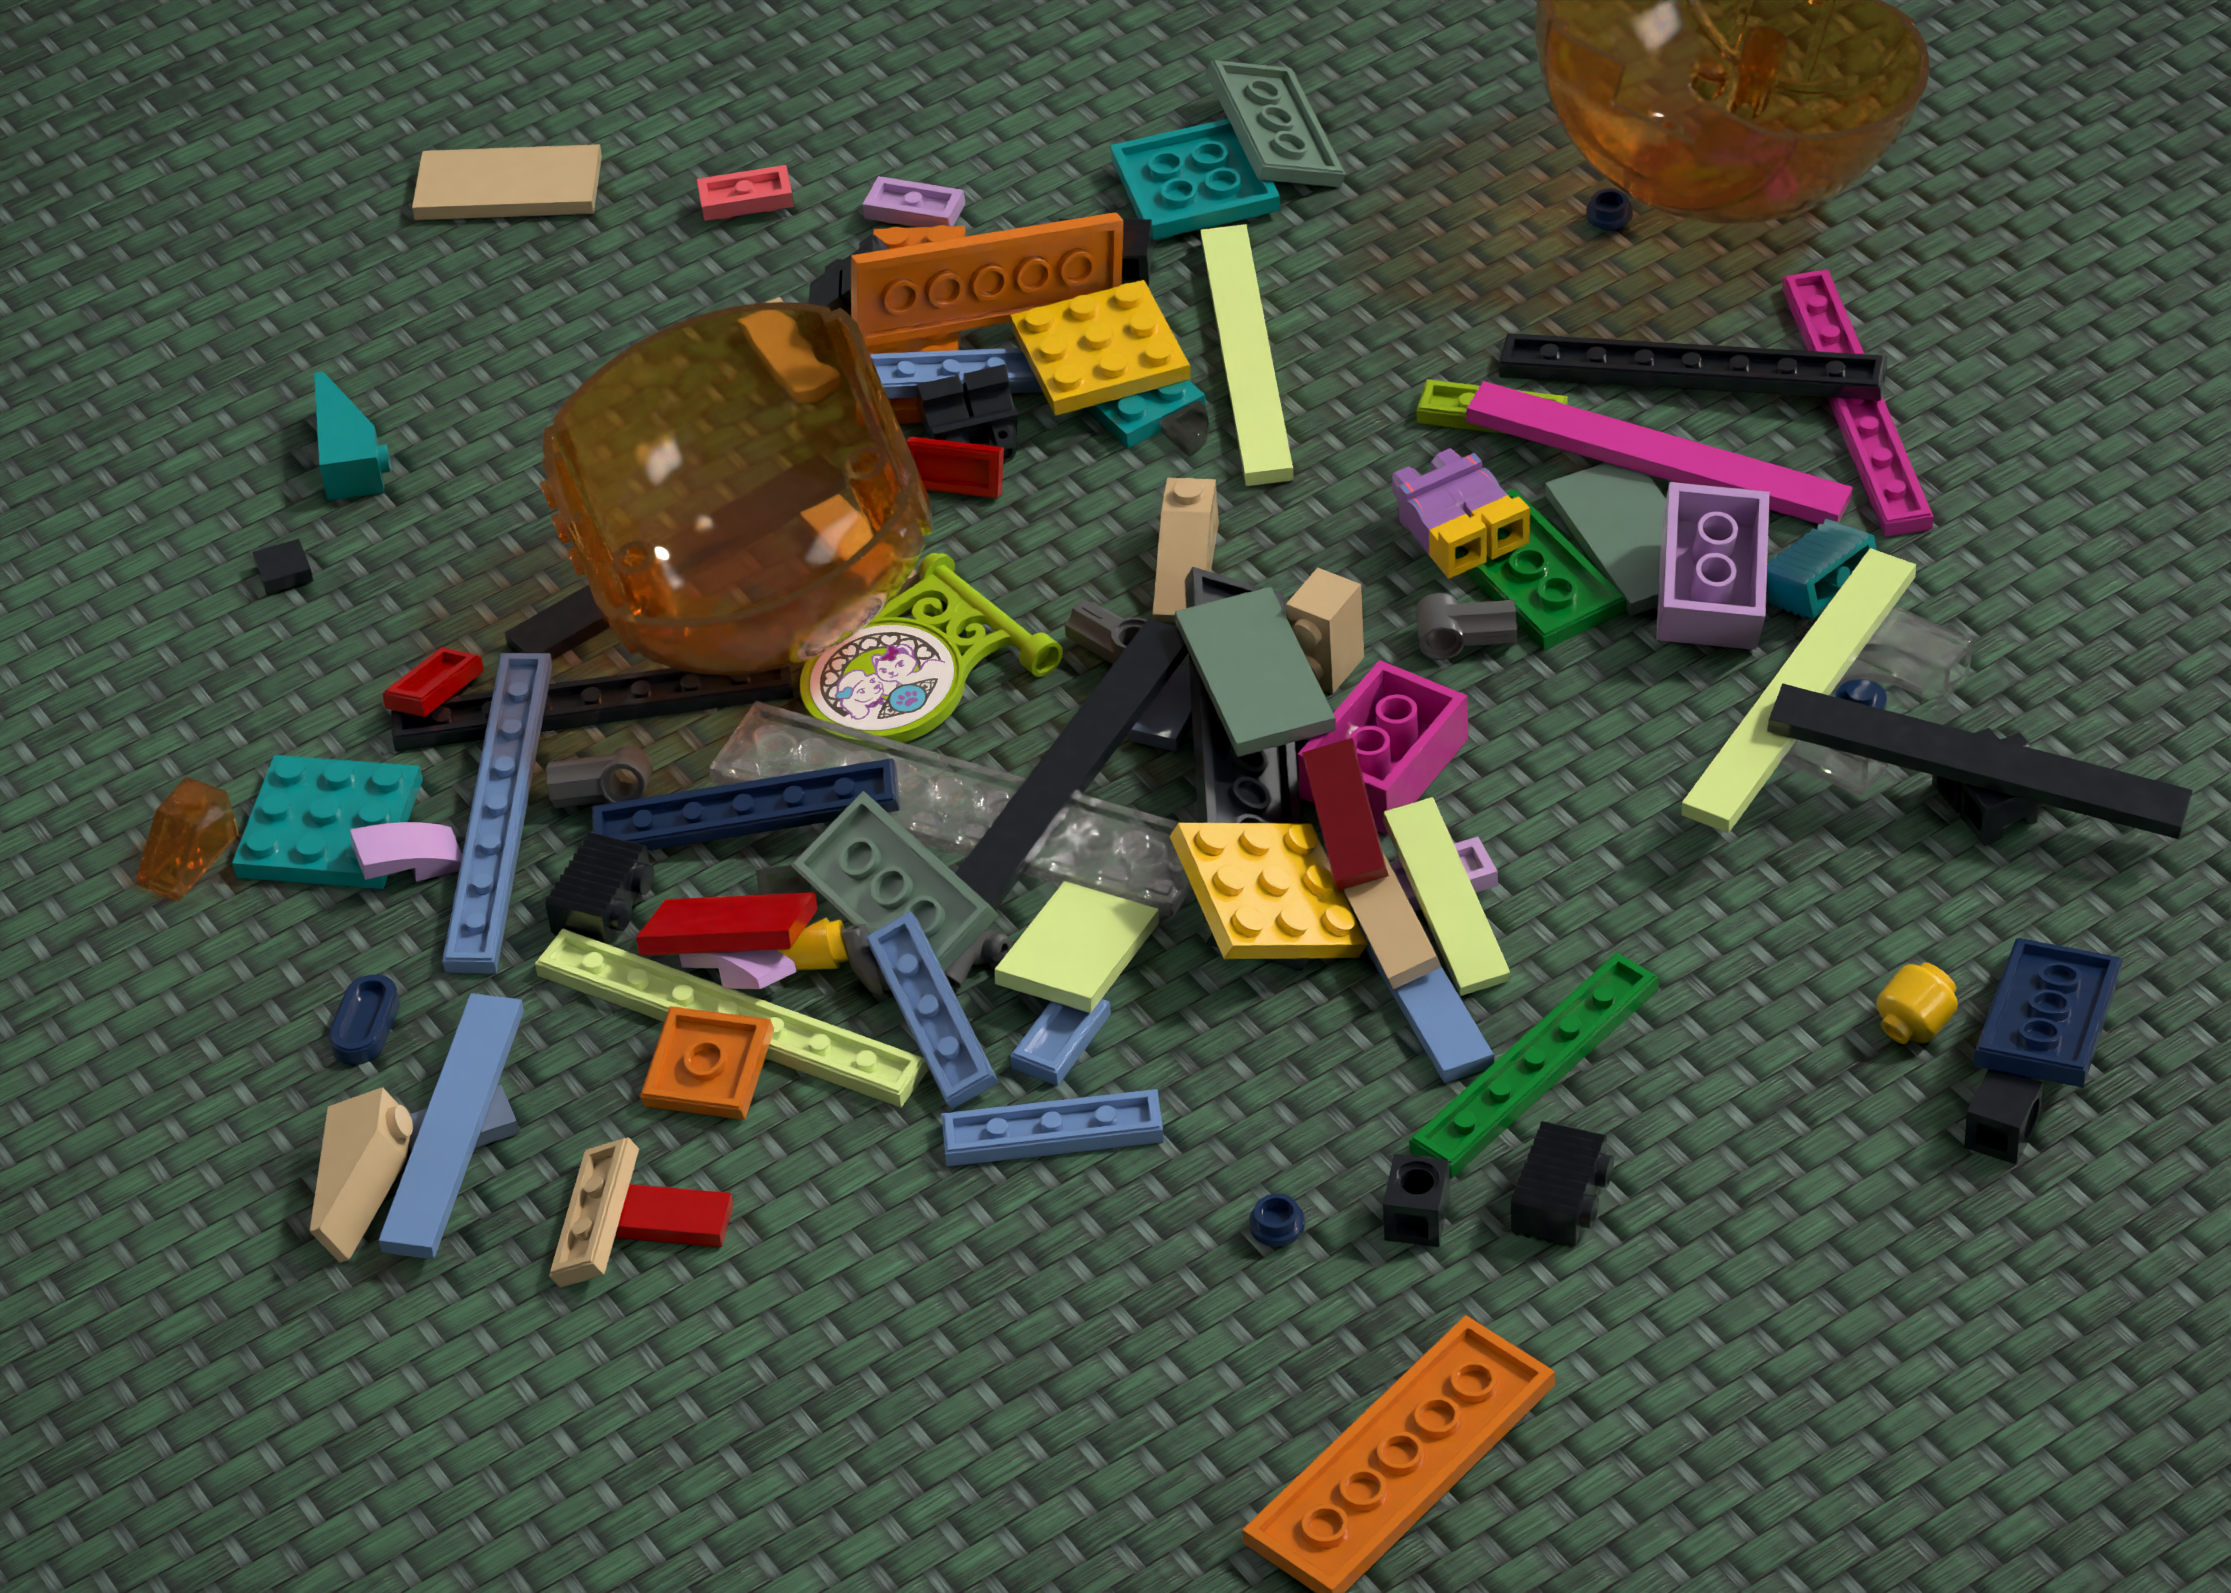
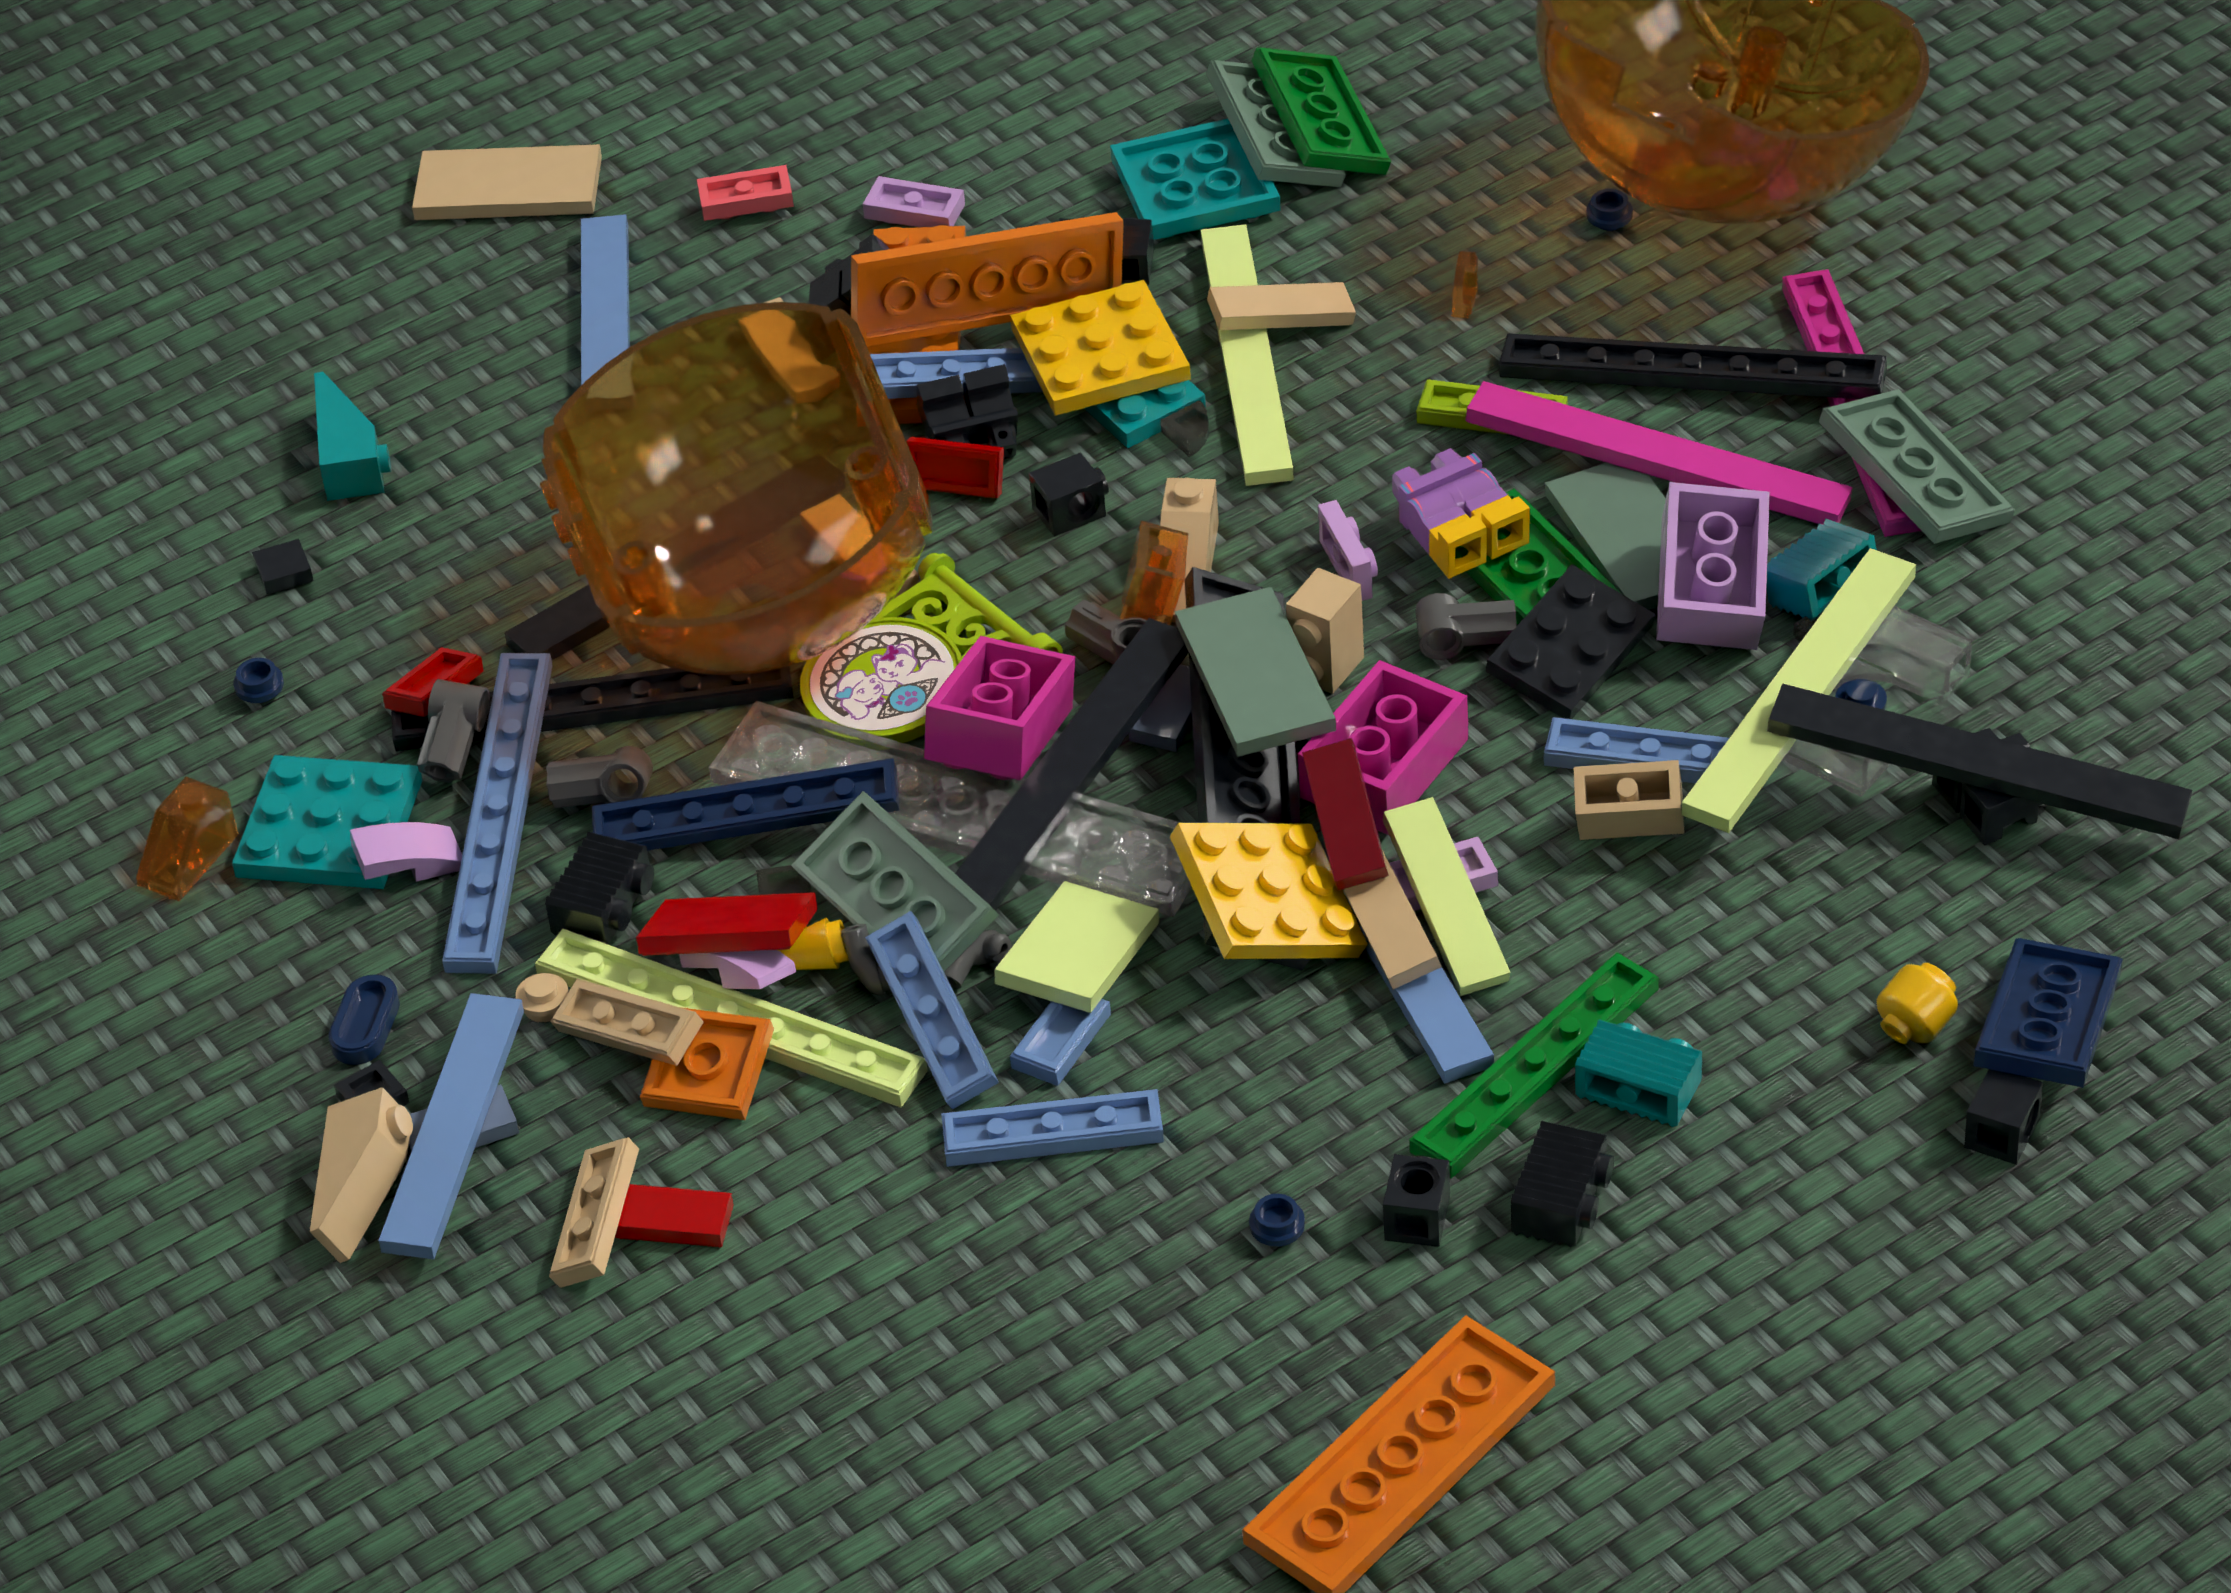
(258, 680): none -> dark blue plate
(370, 1079): none -> black tile
(454, 717): none -> dark grey piece
(542, 995): none -> tan plate
(604, 291): none -> medium blue tile
(627, 1021): none -> tan tile
(999, 708): none -> dark pink brick
(1068, 494): none -> black brick
(1155, 573): none -> clear orange slope
(1281, 306): none -> tan tile
(1320, 111): none -> green tile
(1343, 546): none -> lavender plate
(1465, 284): none -> clear orange tile
(1570, 642): none -> black plate
(1594, 743): none -> medium blue tile
(1628, 800): none -> tan brick
(1638, 1072): none -> teal brick
(1916, 466): none -> sand green tile

